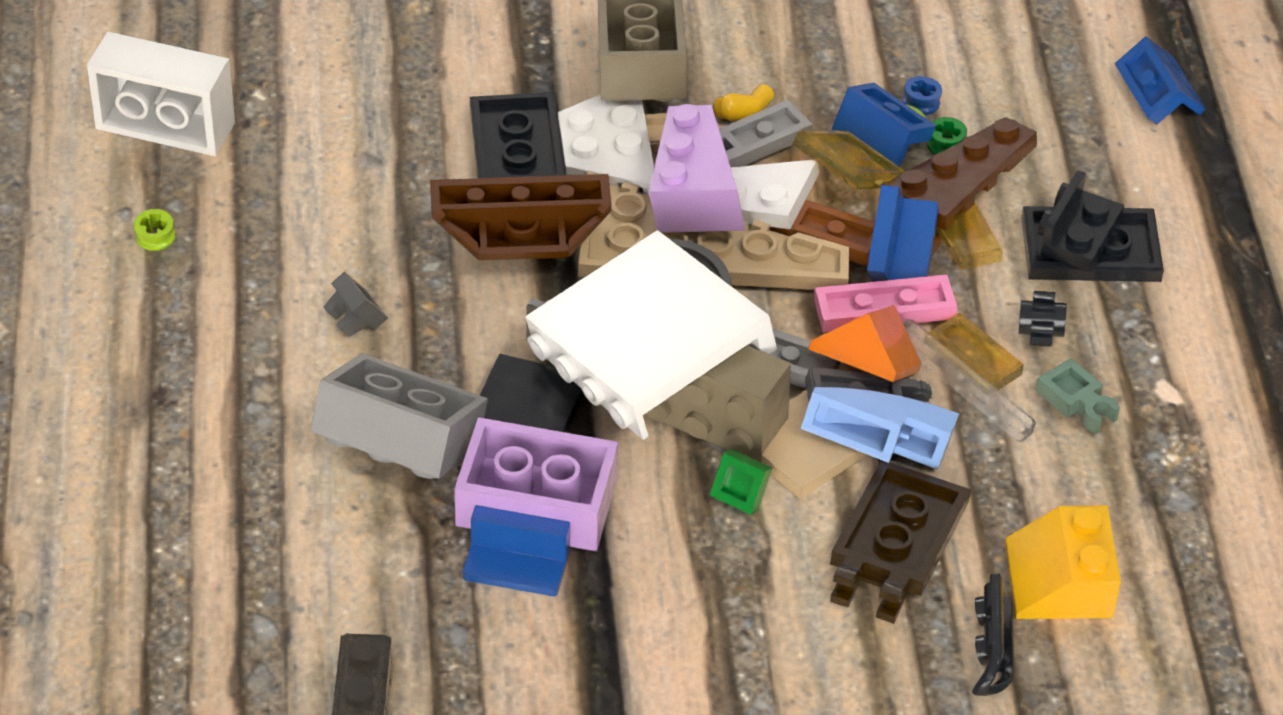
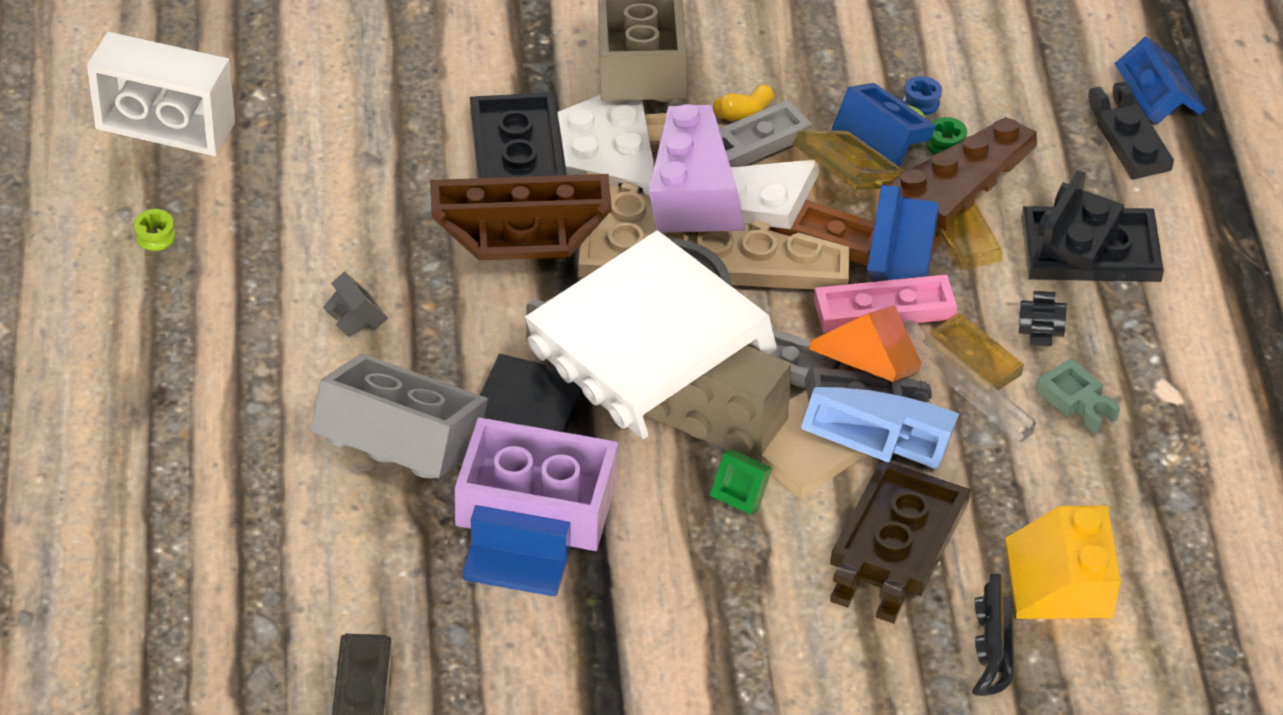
(1130, 132): none -> black hinge

